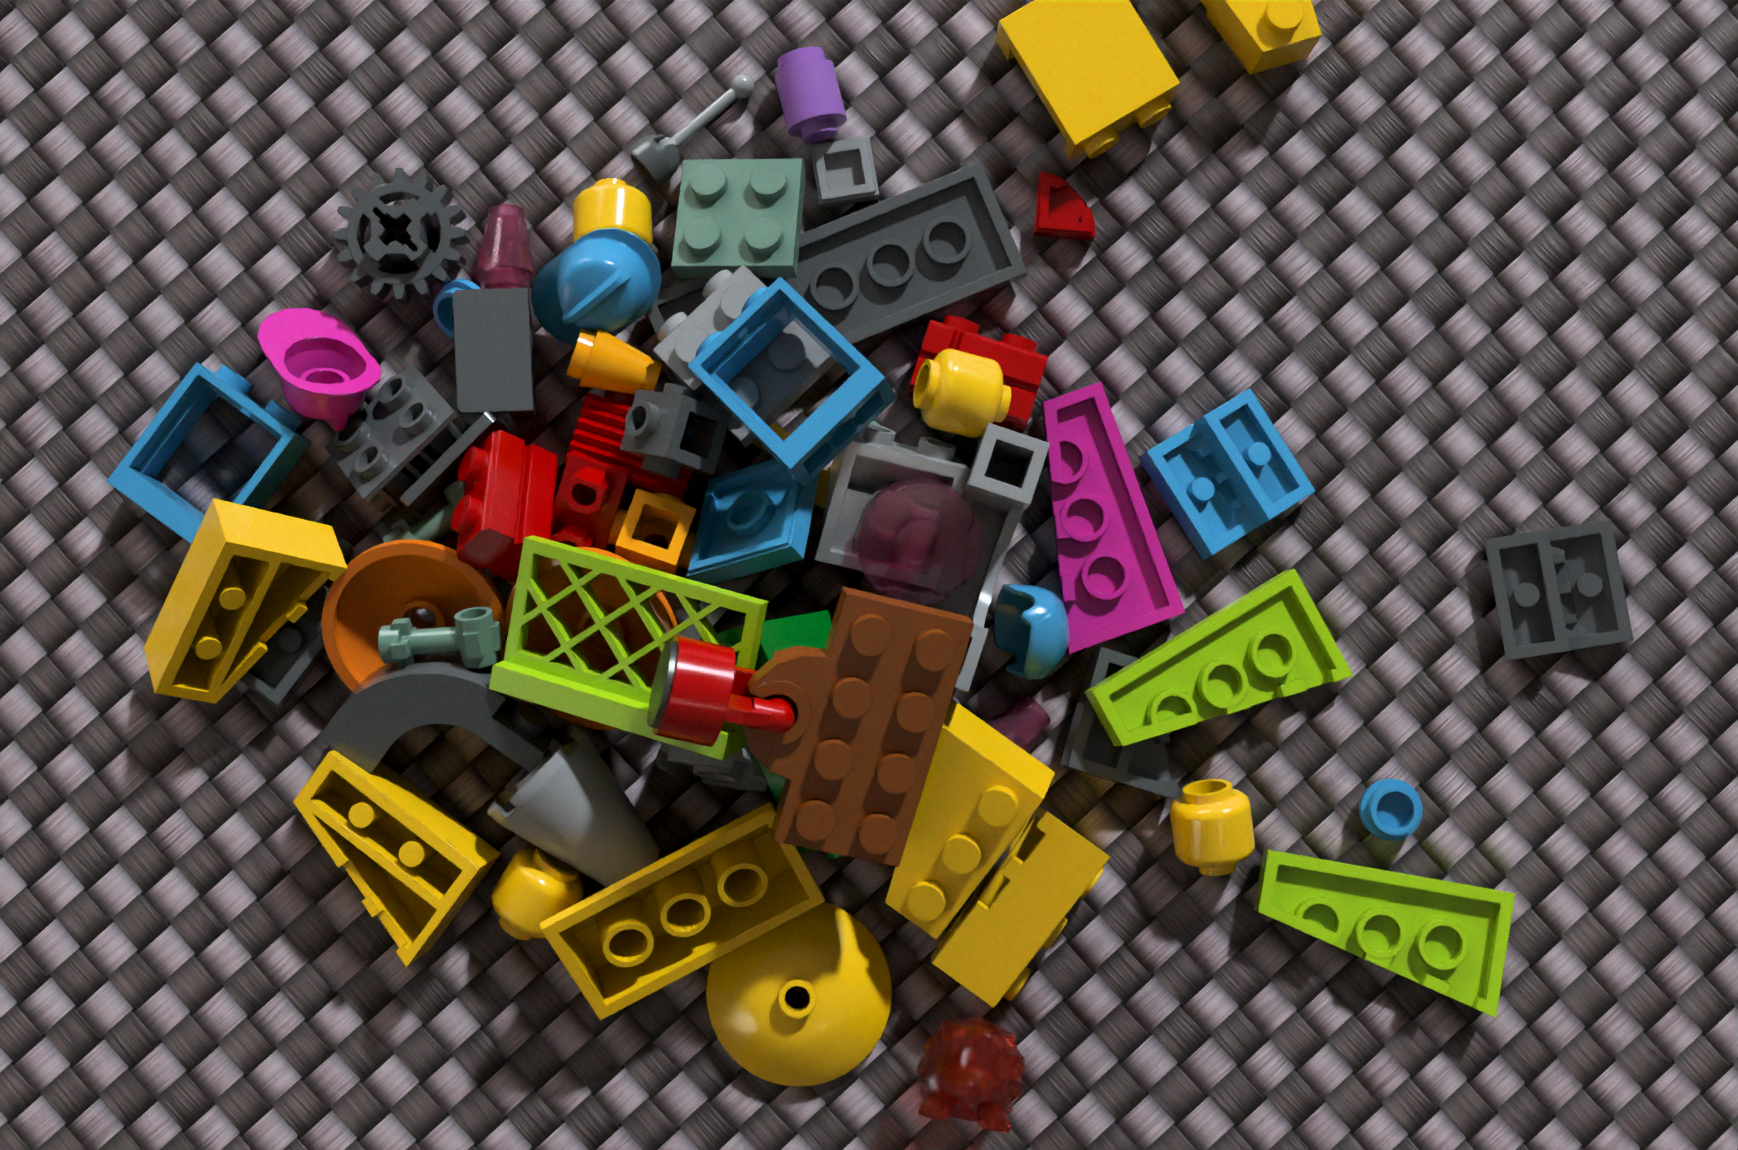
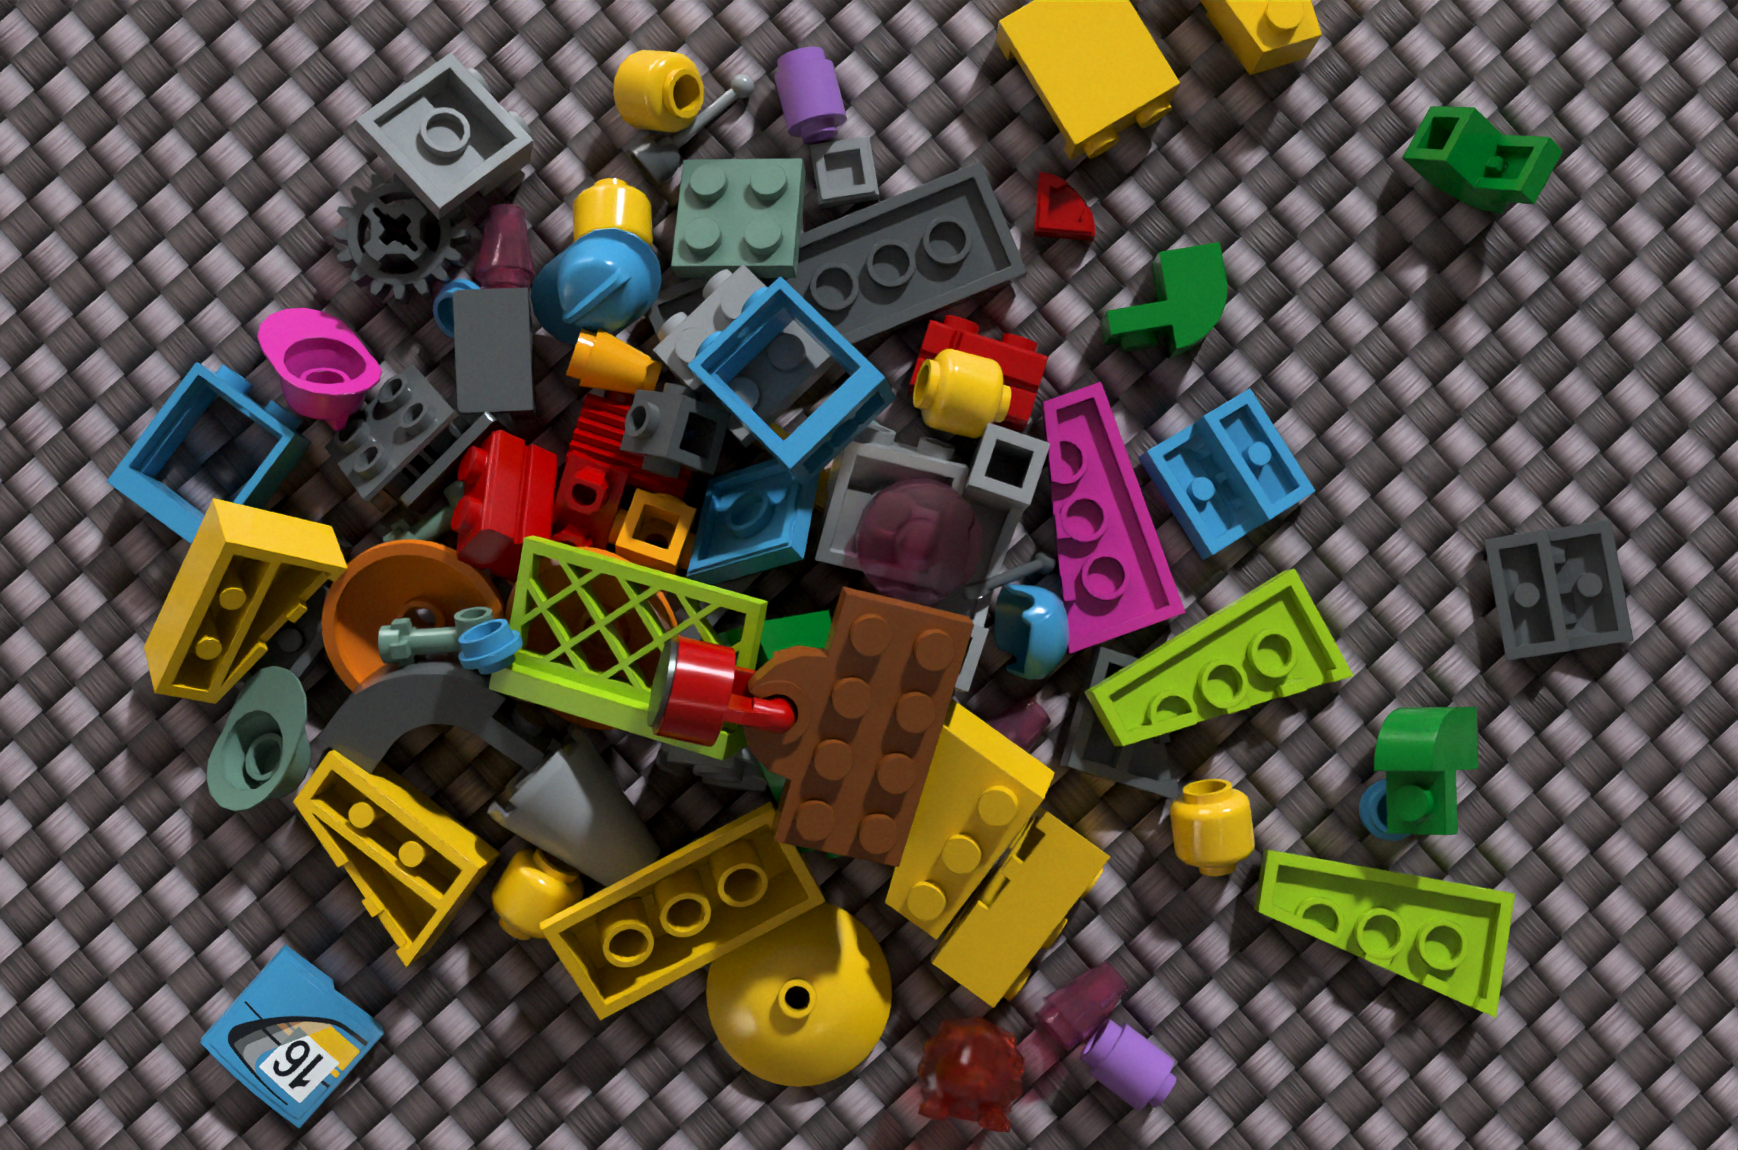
(263, 743): none -> sand green piece
(291, 1036): none -> slope
(447, 136): none -> light grey plate
(489, 646): none -> dark azure plate
(658, 91): none -> yellow head
(1044, 563): none -> dark grey hinge
(1081, 1005): none -> clear pink cone
(1129, 1065): none -> medium lavender brick
(1189, 303): none -> green brick
(1420, 757): none -> green brick
(1476, 162): none -> green brick

